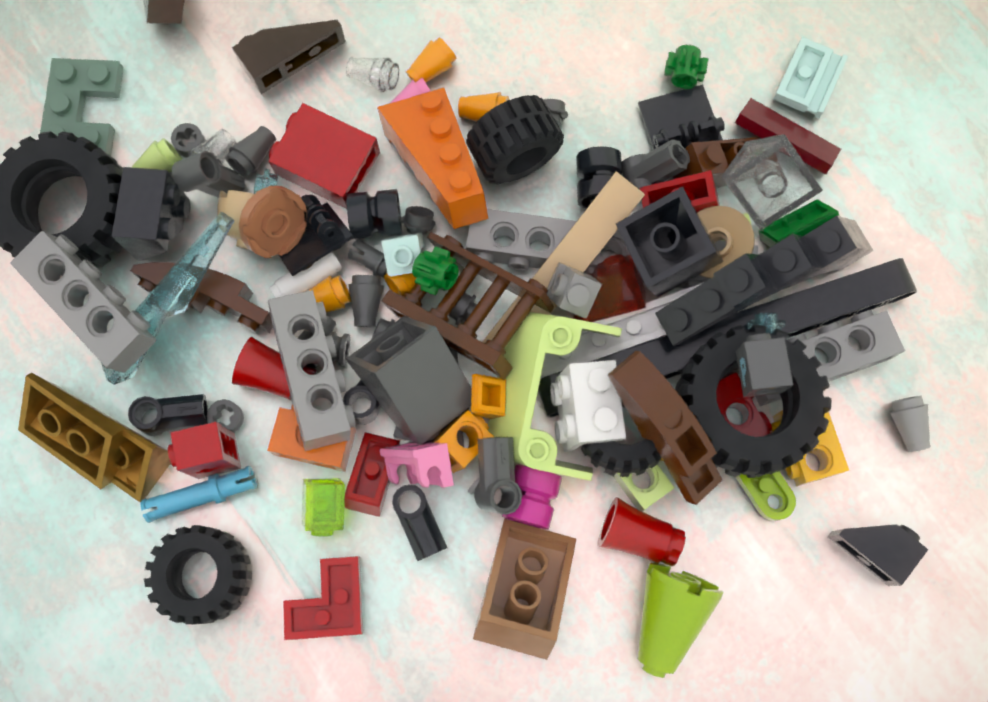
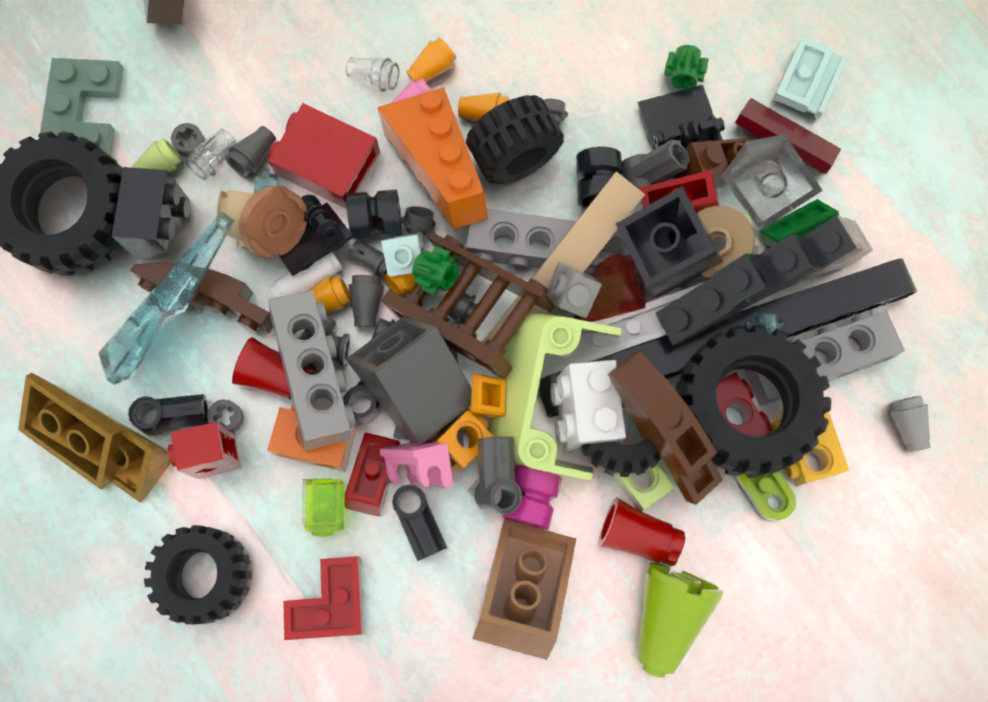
(41, 267): light grey brick -> none
(198, 494): medium azure pin -> none
(206, 174): dark grey piece -> none
(283, 51): dark brown slope -> none
(763, 365): dark grey brick -> none
(884, 550): black slope -> none

